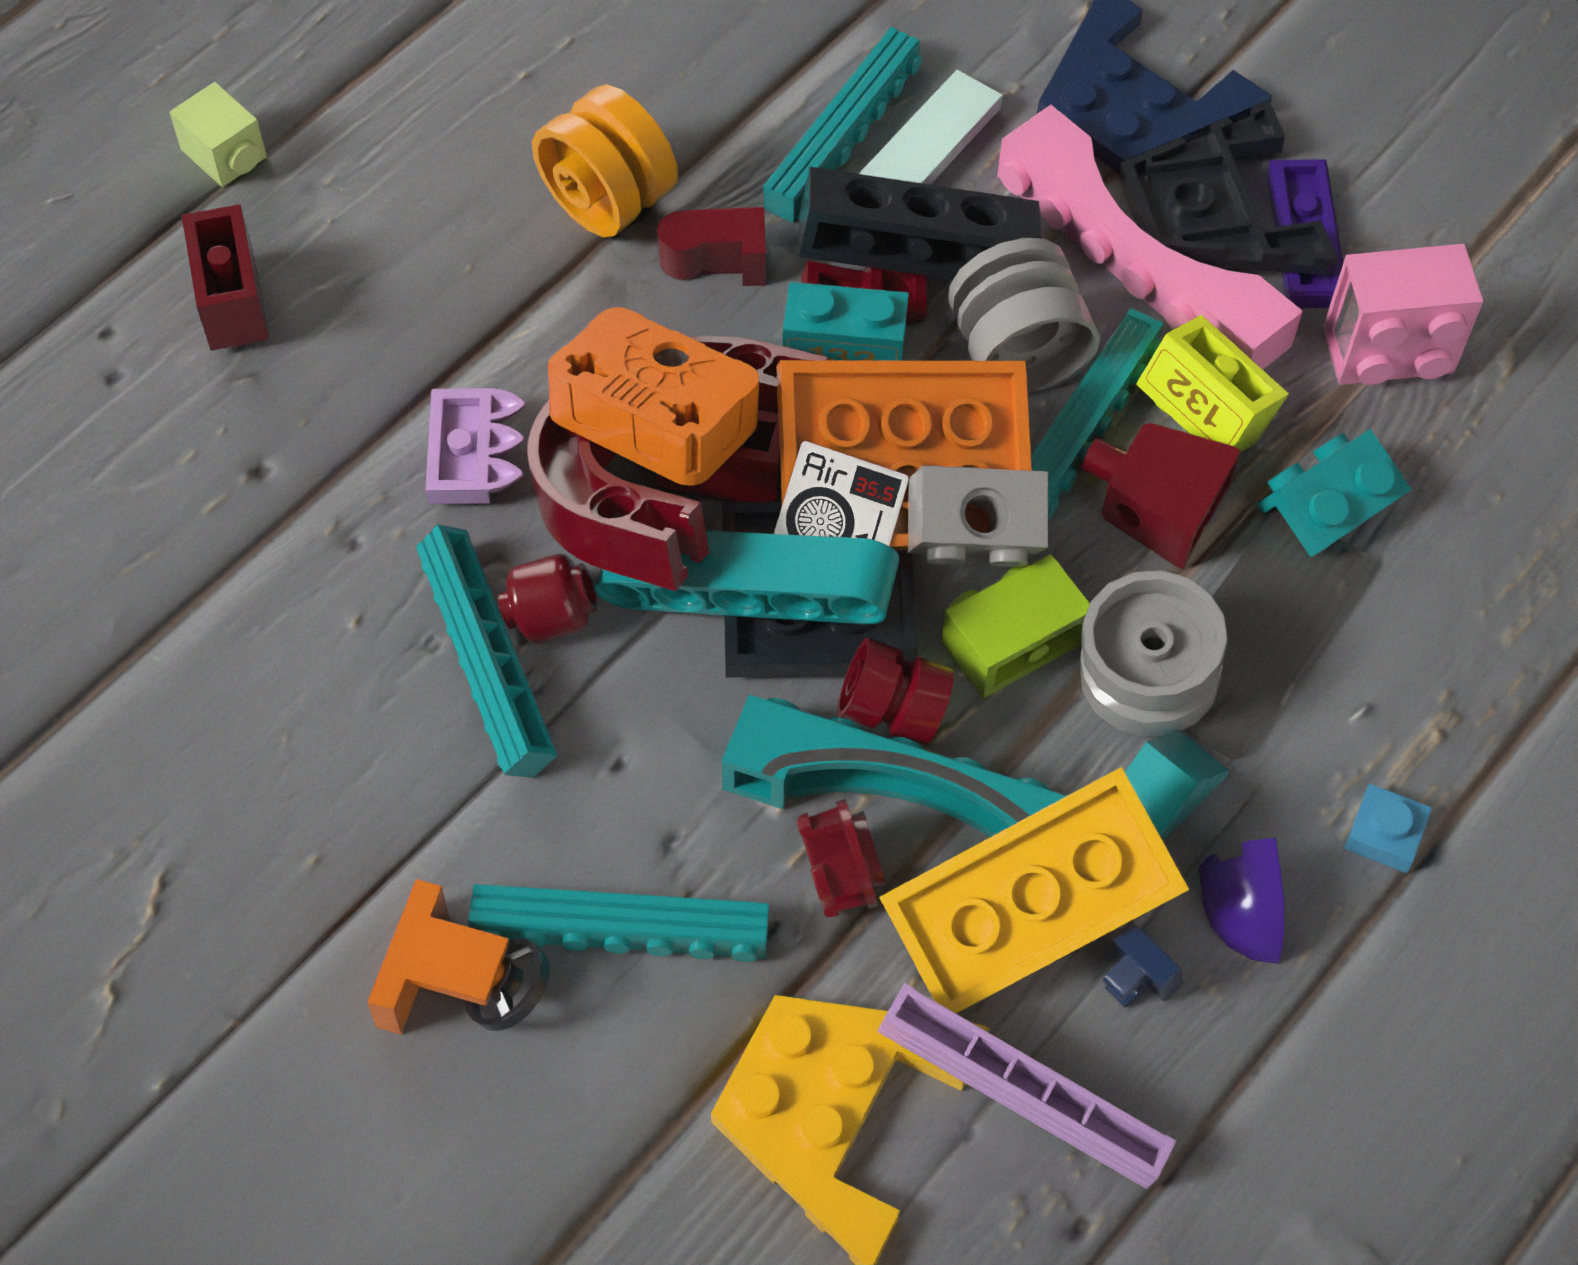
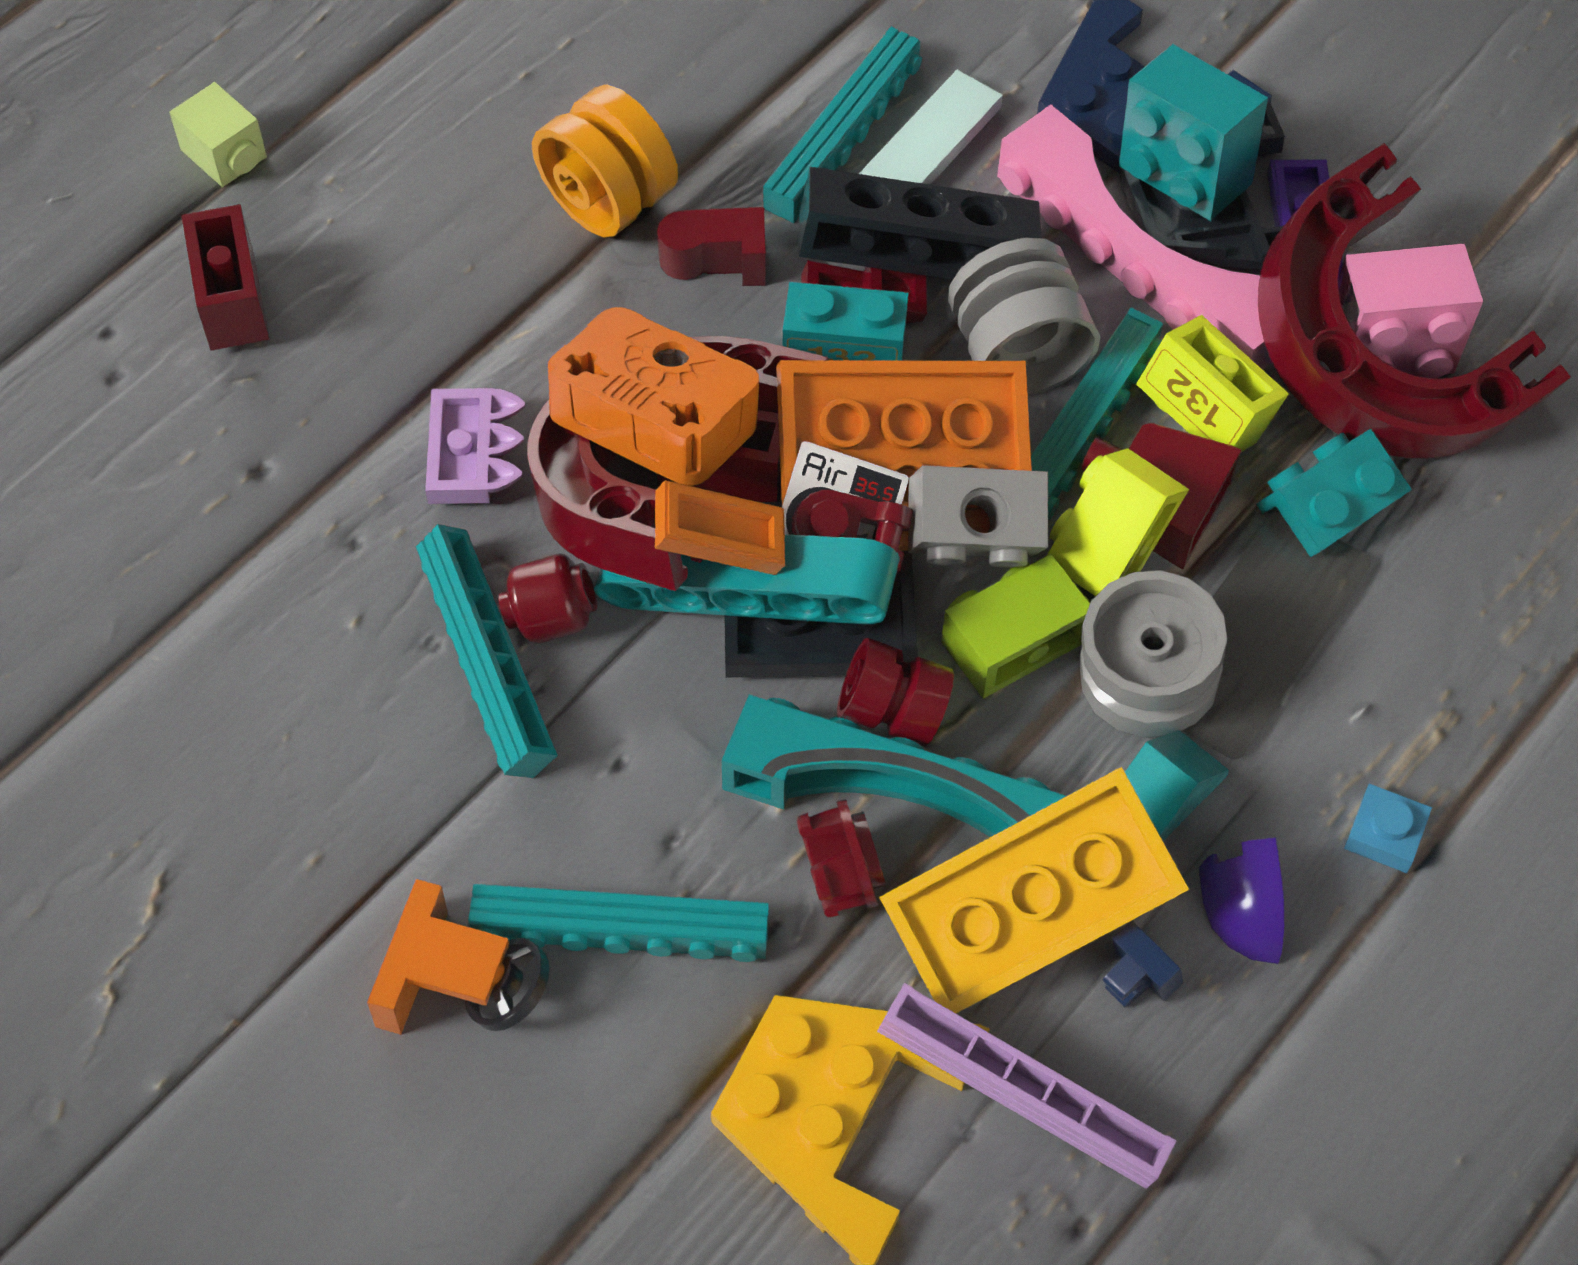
(719, 528): none -> orange tile
(840, 514): none -> dark red plate
(1115, 519): none -> neon yellow brick
(1192, 131): none -> teal brick
(1307, 324): none -> dark red piece

